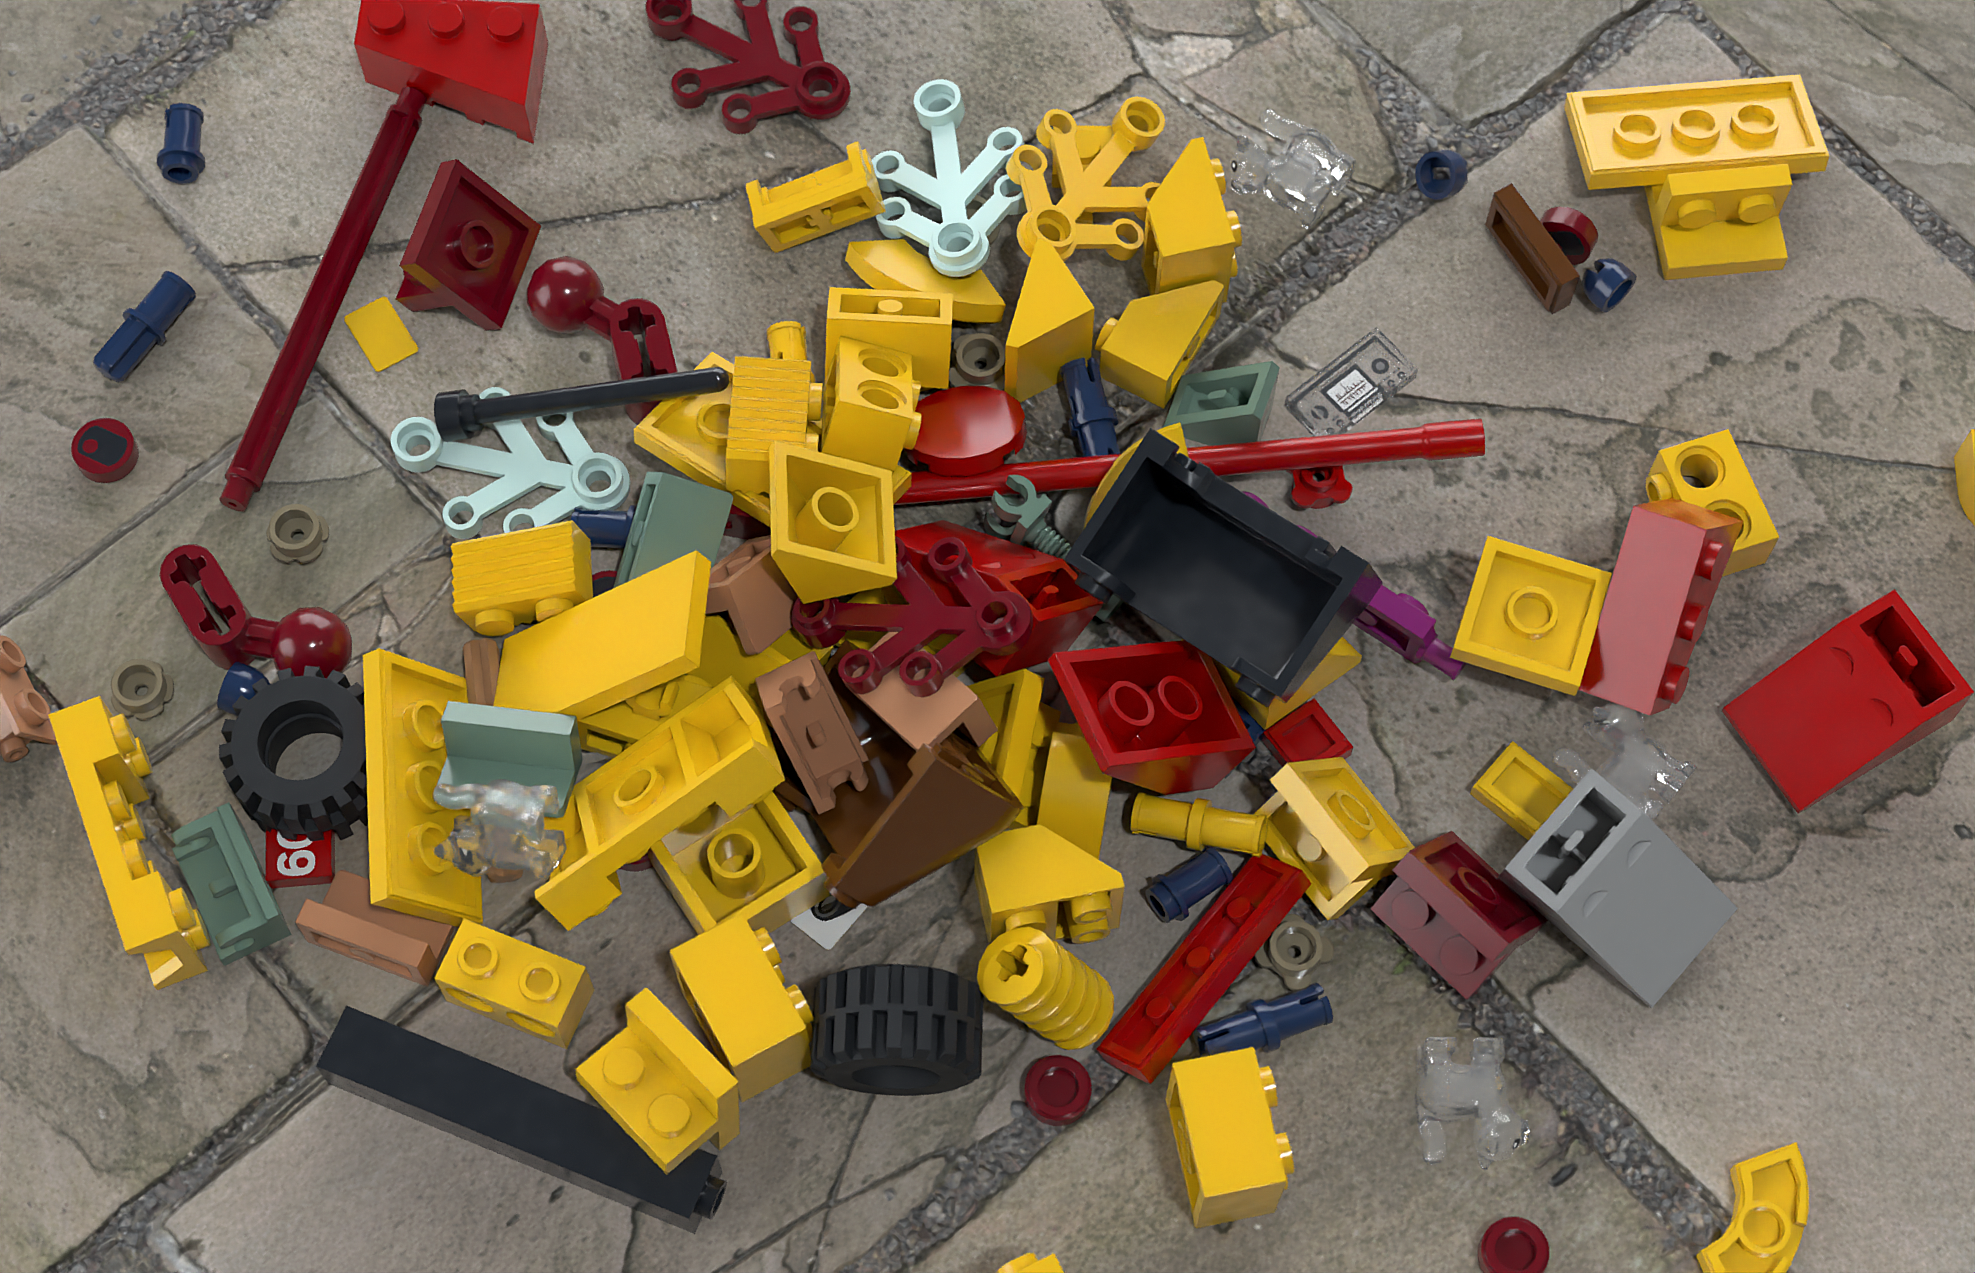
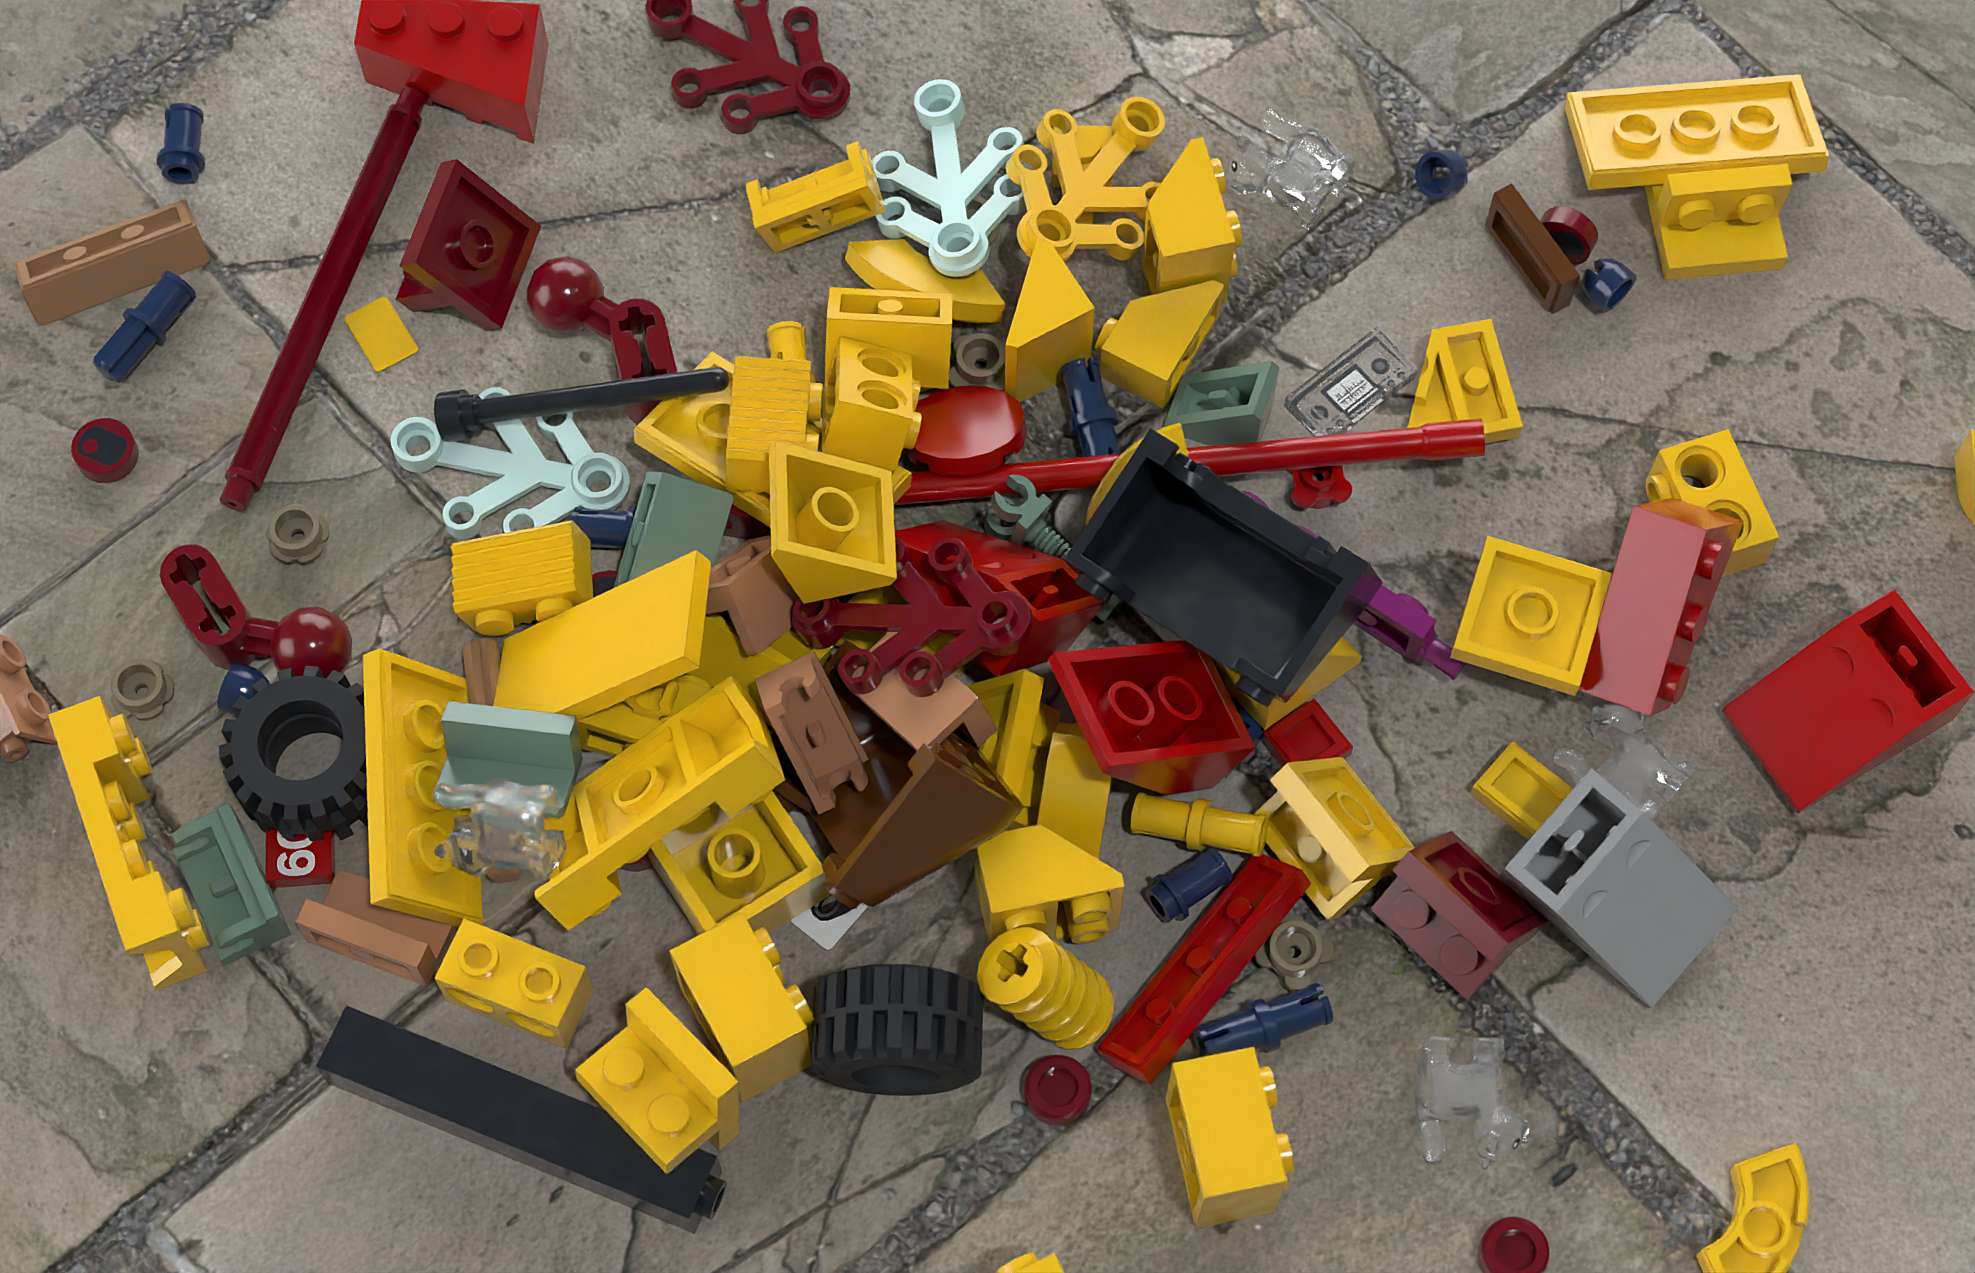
(110, 262): none -> medium nougat slope
(1466, 380): none -> yellow wing

